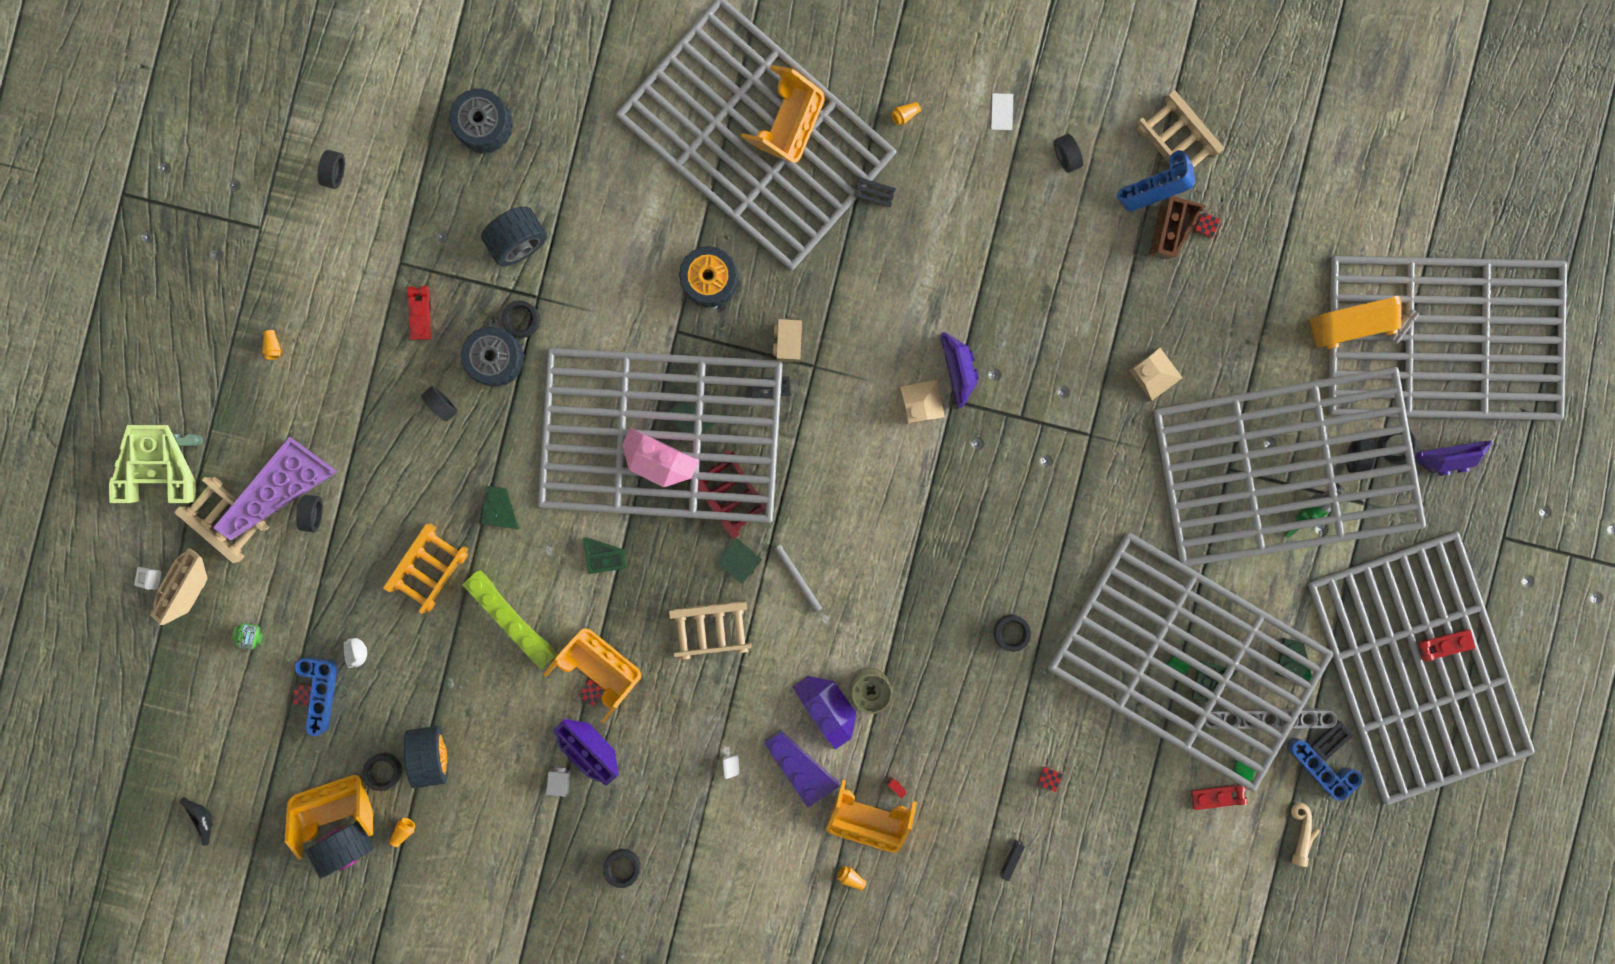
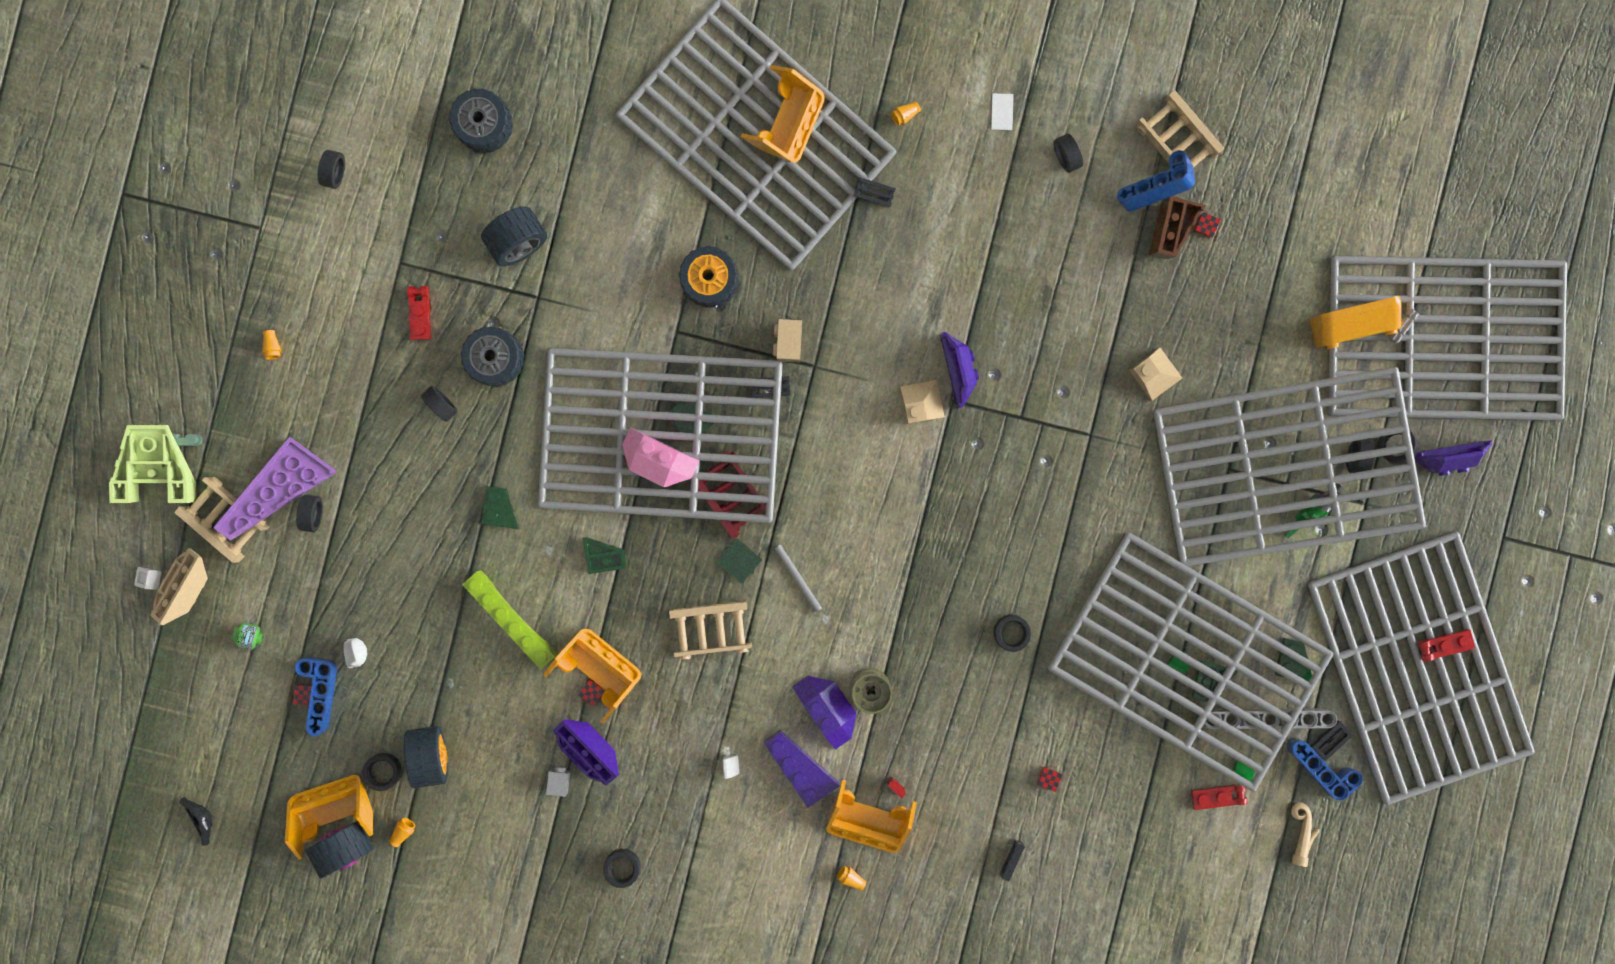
(407, 567): light orange fence -> none
(506, 319): black tyre -> none

